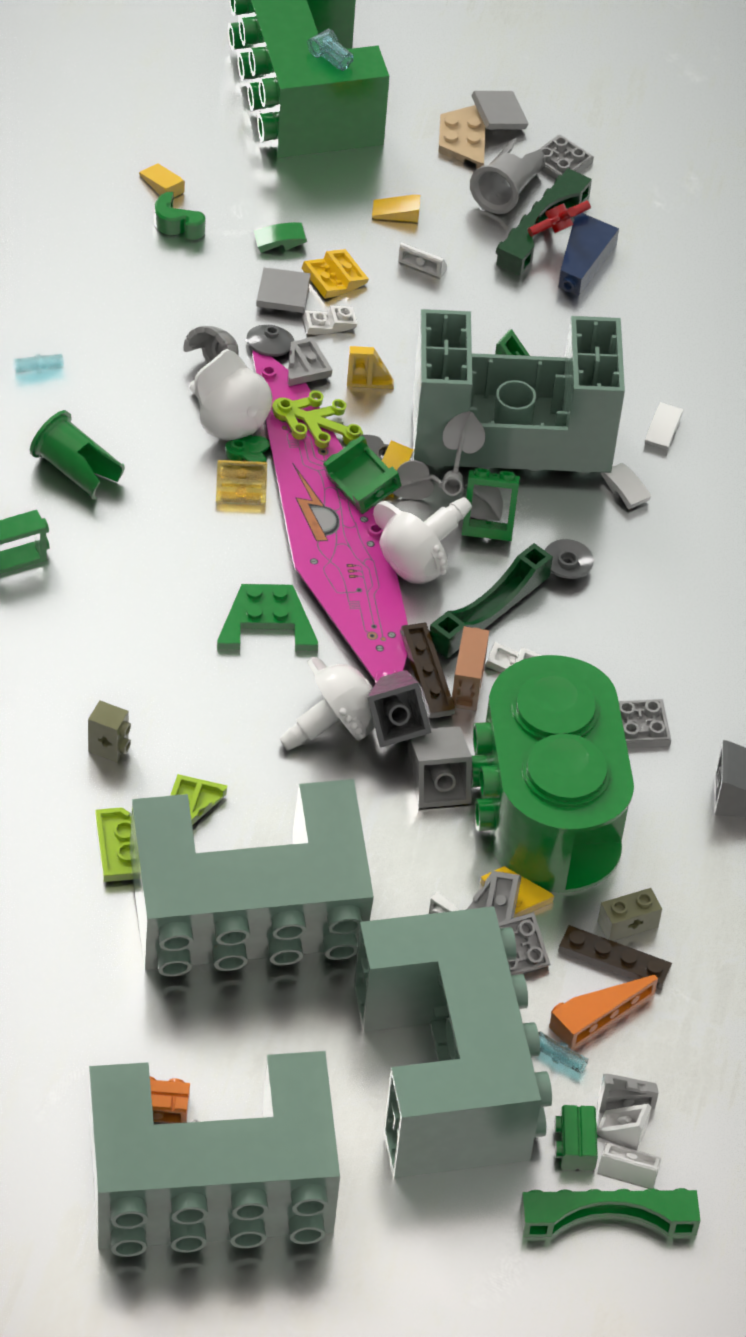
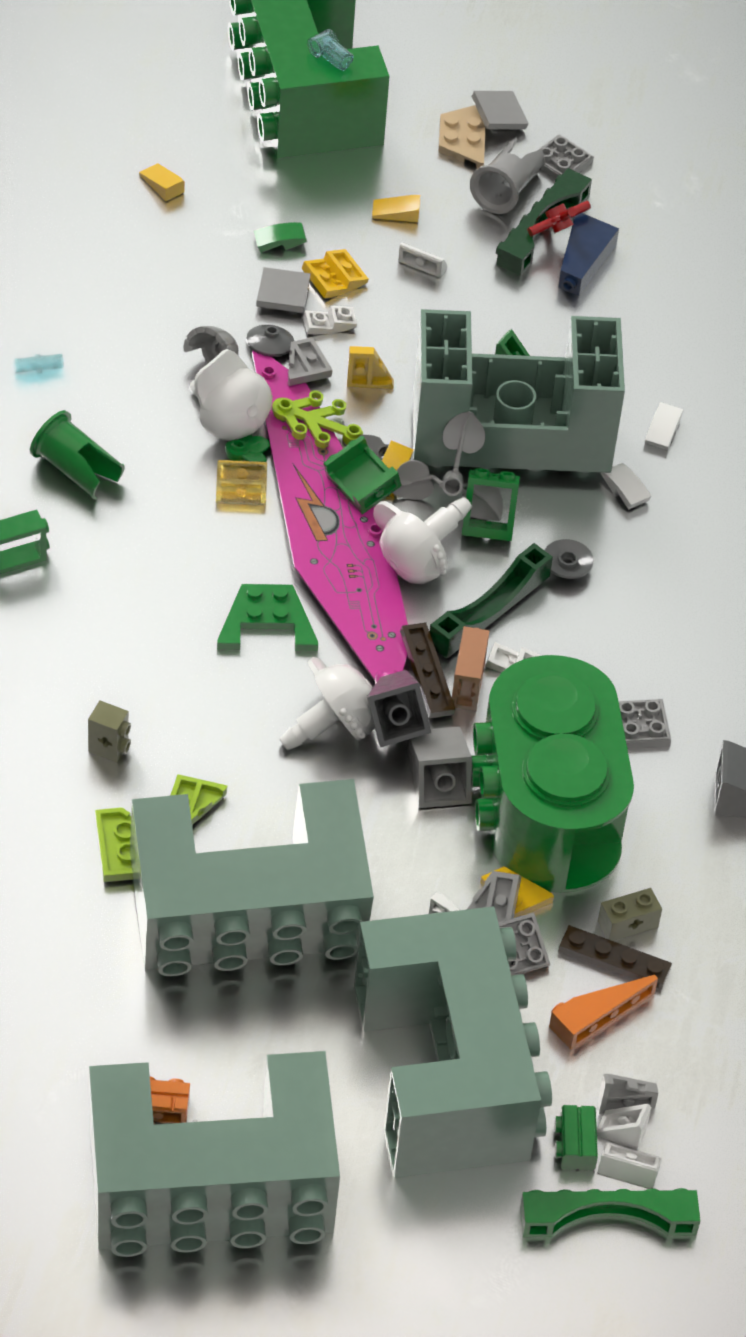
(178, 221): green animal -> none
(562, 1053): clear light blue pin -> none

